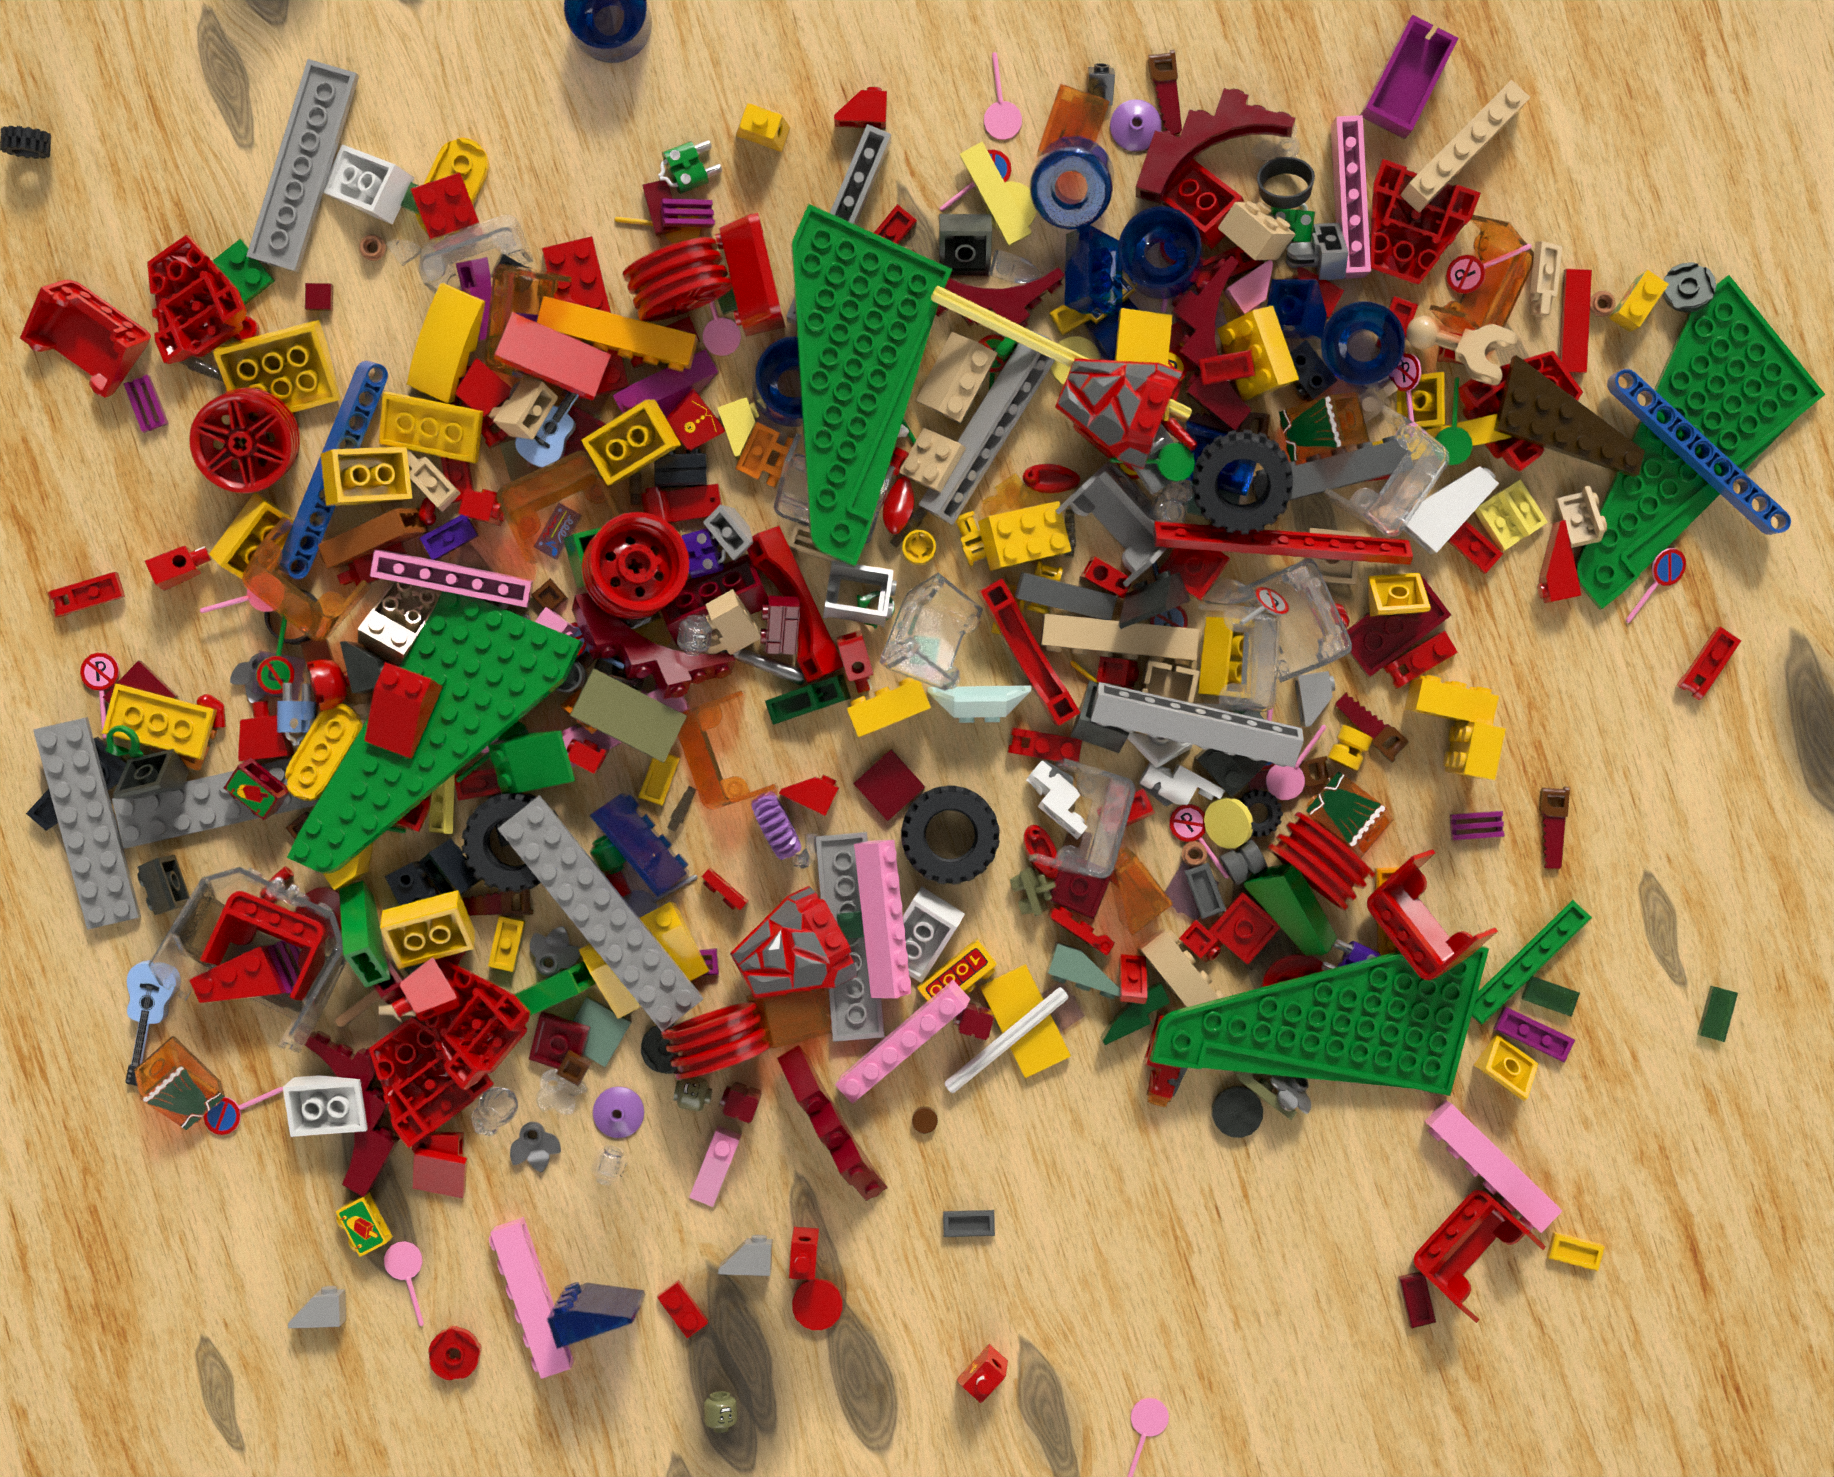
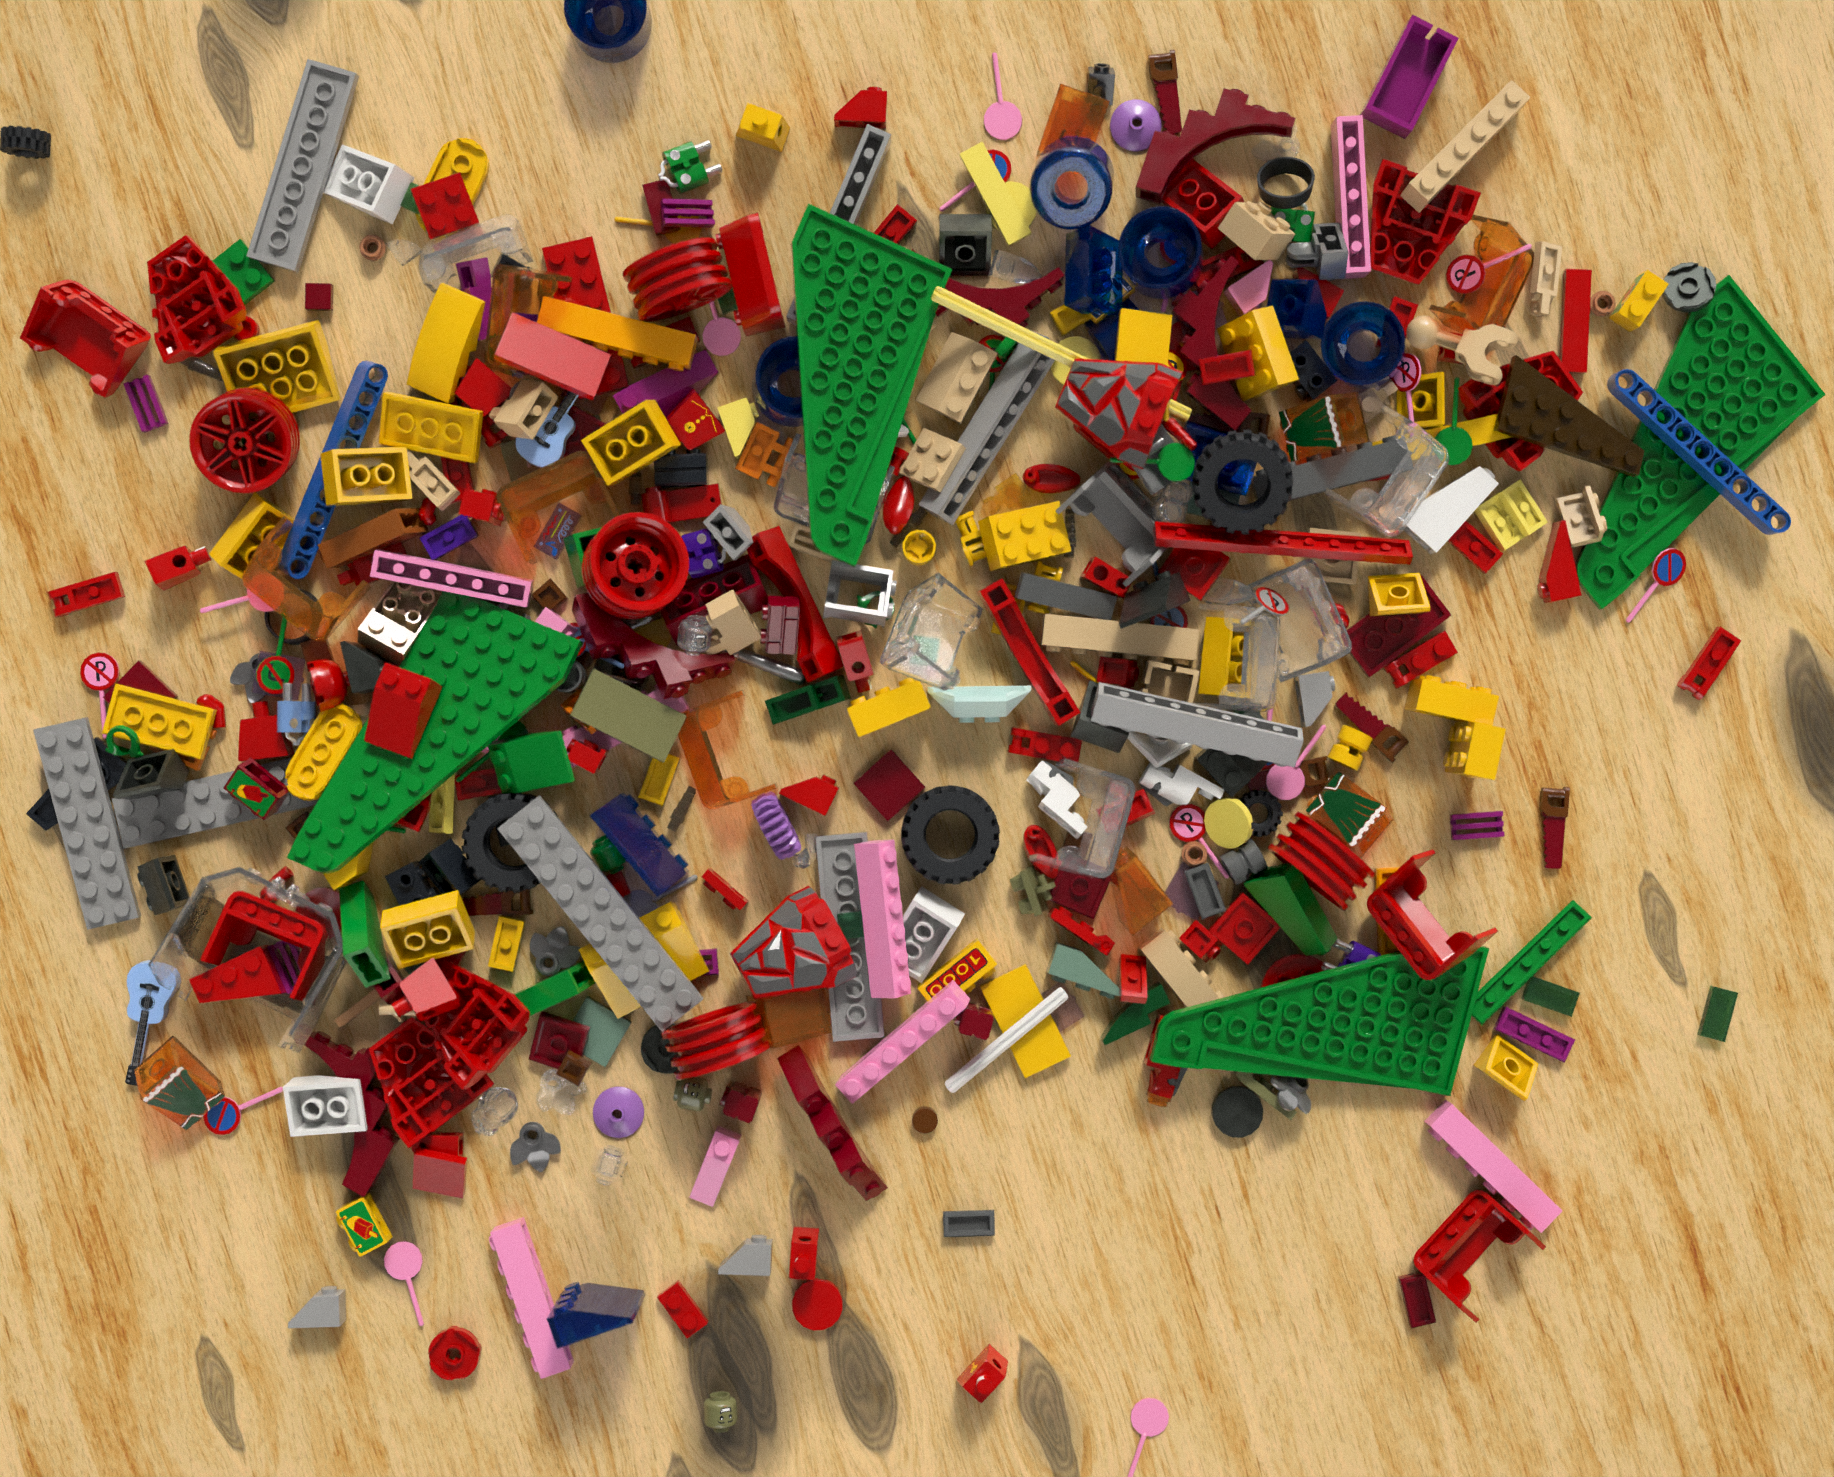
(1575, 1251): yellow tile -> none

